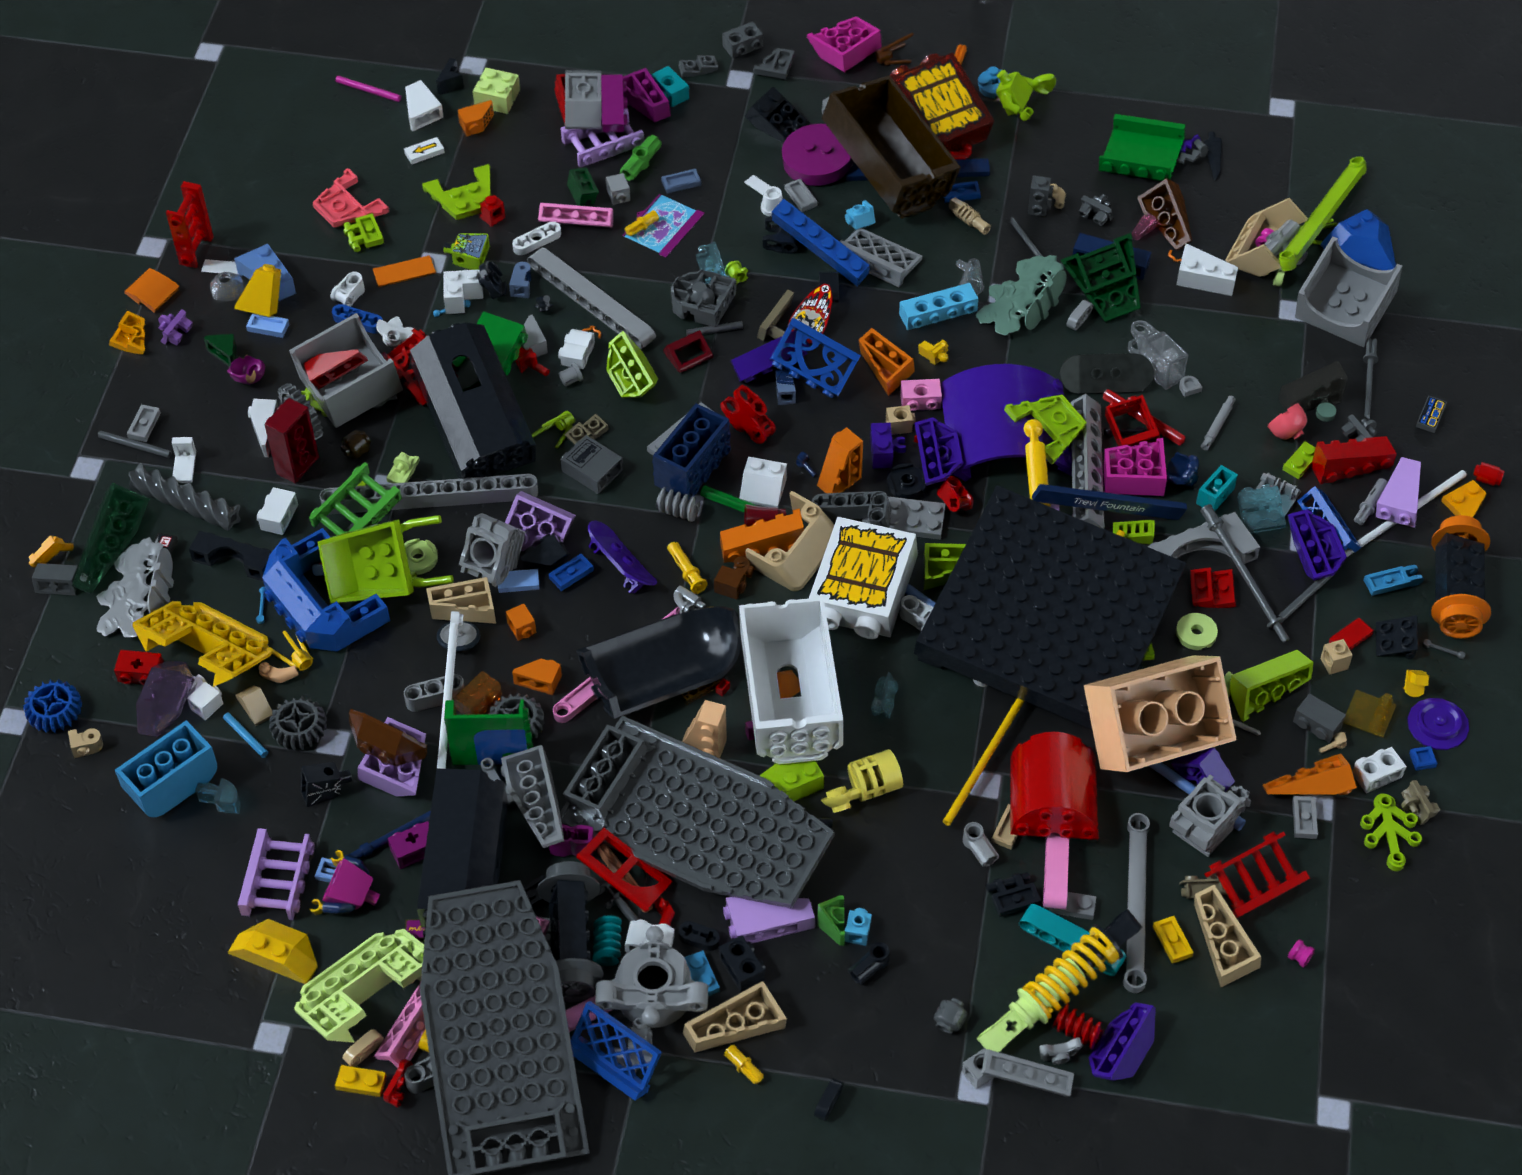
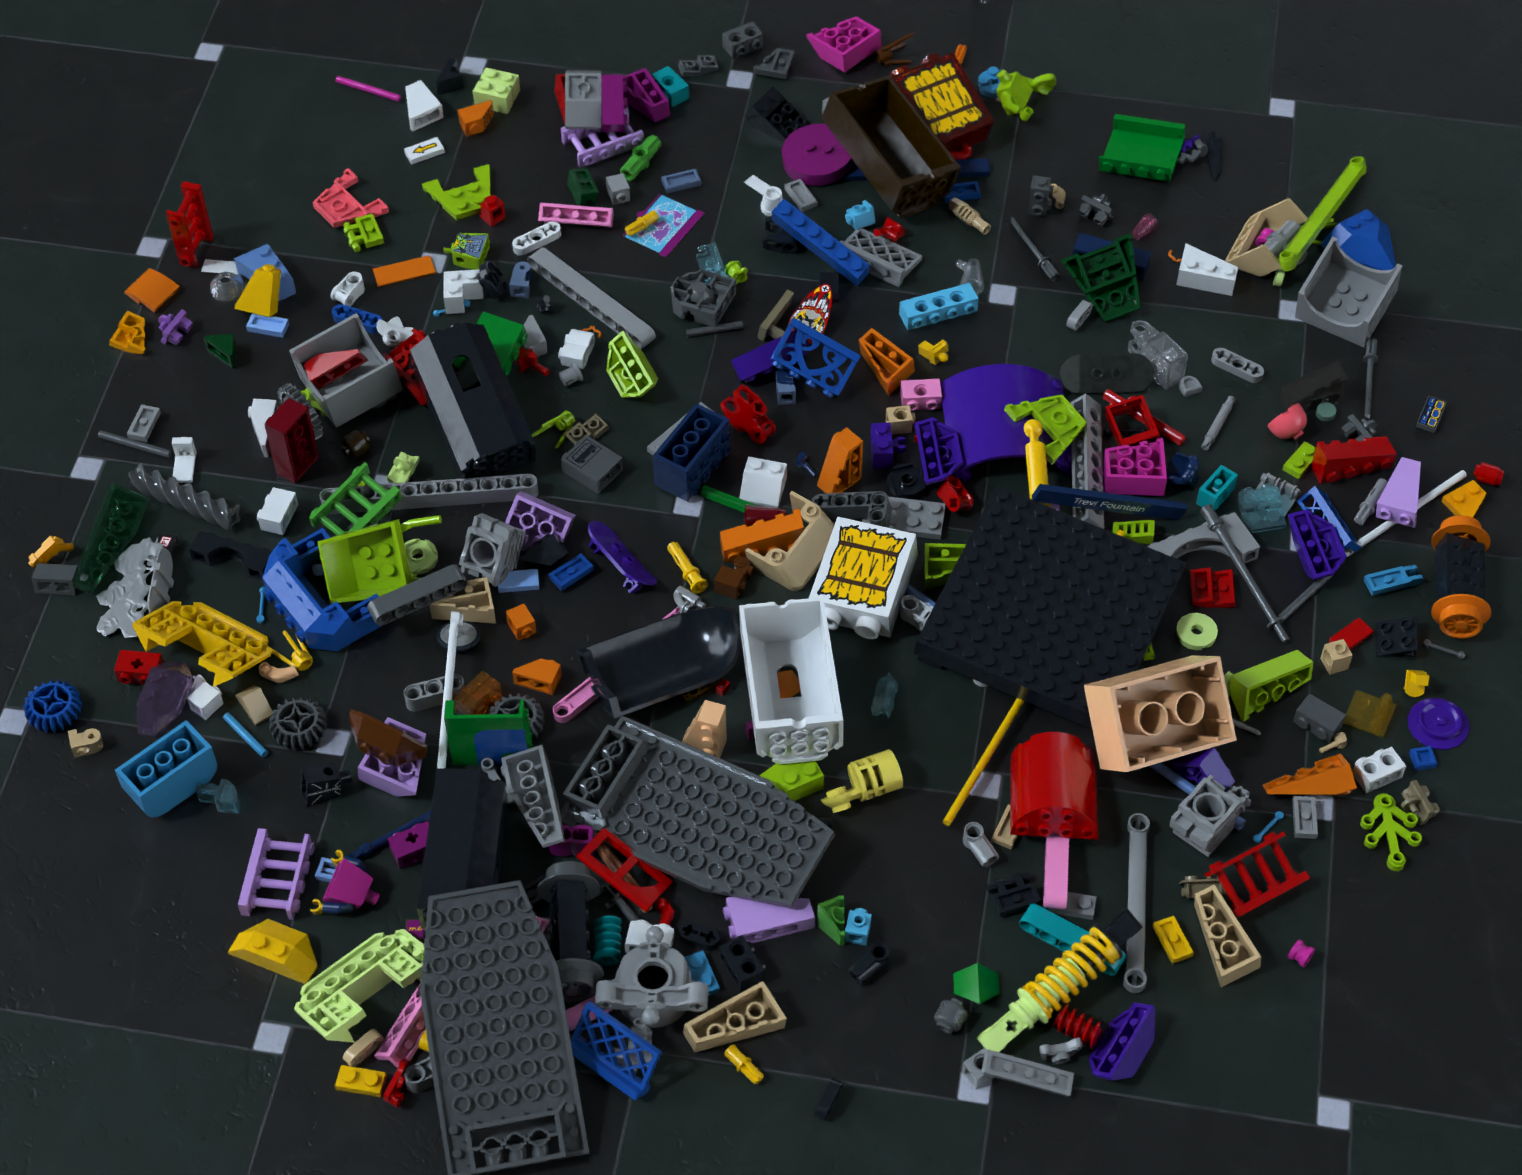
(246, 370): magenta hair -> none
(417, 595): none -> dark grey beam
(676, 505): light grey piece -> none
(682, 343): dark red tile -> none
(891, 230): none -> red arm
(976, 983): none -> green slope
(1015, 296): sand green plant -> none
(1169, 209): reddish brown wedge -> none
(1240, 372): none -> light grey beam
(1278, 817): none -> dark azure hinge

